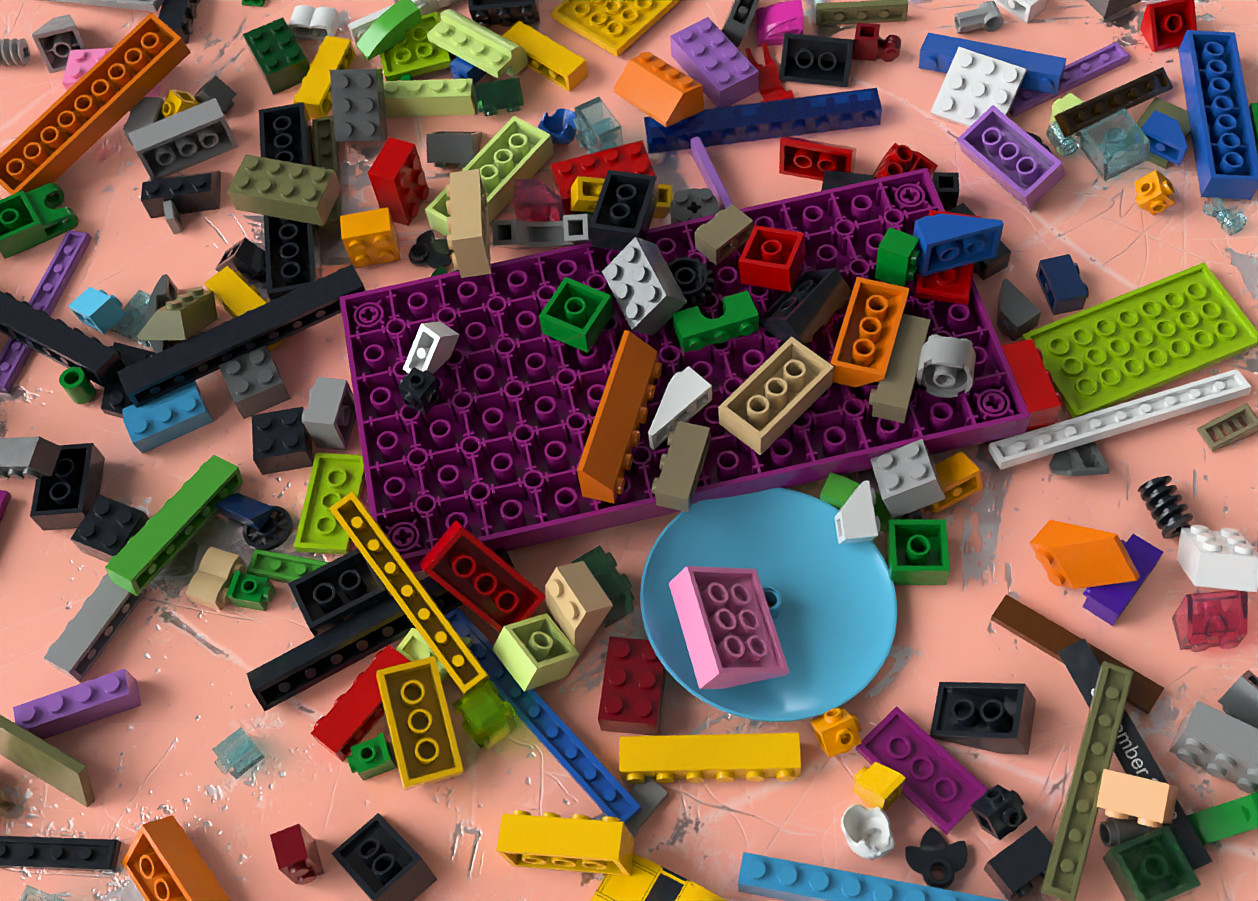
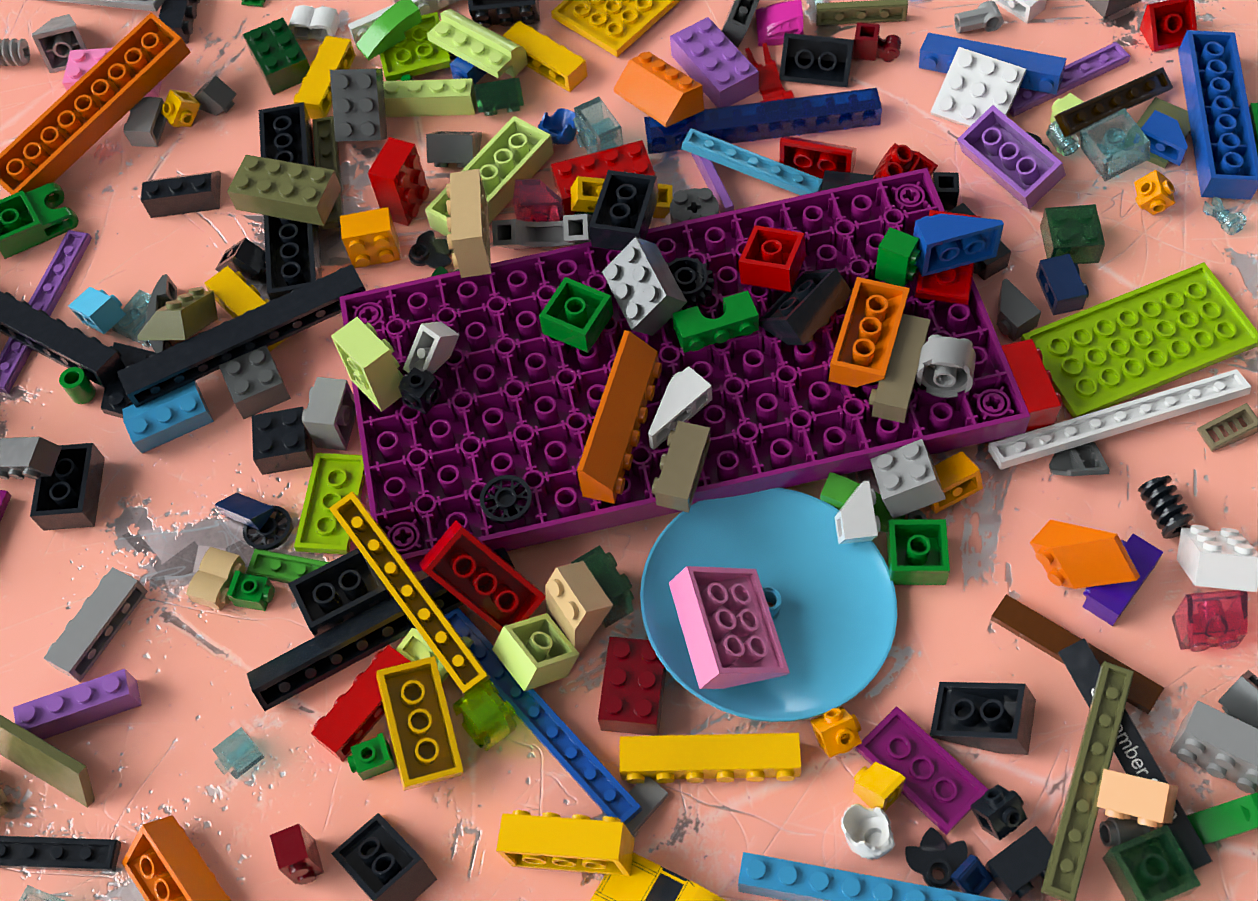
(108, 528): black brick -> none
(172, 217): light grey tile -> none
(173, 525): bright green brick -> none
(183, 140): light grey brick -> none
(369, 362): none -> yellowish green brick
(506, 499): none -> black wheel
(723, 234): dark tan brick -> none
(750, 163): none -> medium azure tile
(775, 395): tan brick -> none
(972, 876): none -> dark blue tile
(1073, 232): none -> clear green brick

